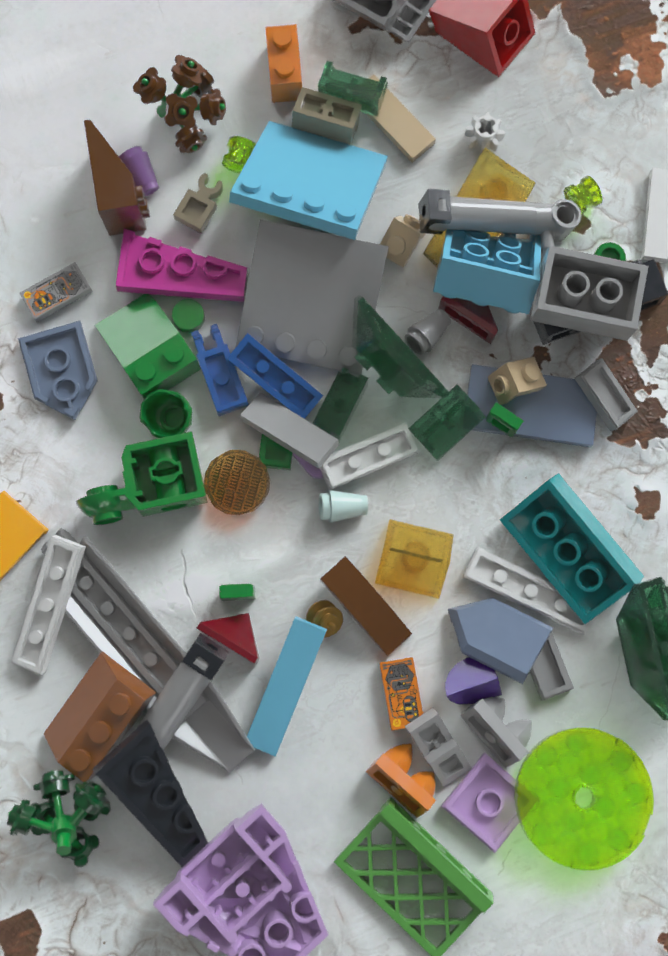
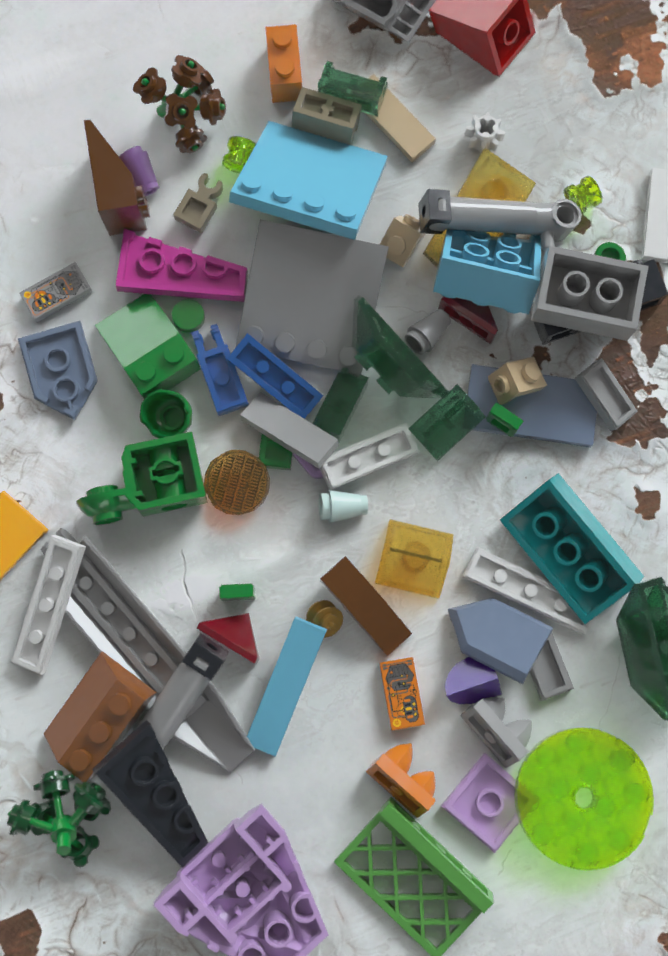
(438, 747): light grey slope -> none

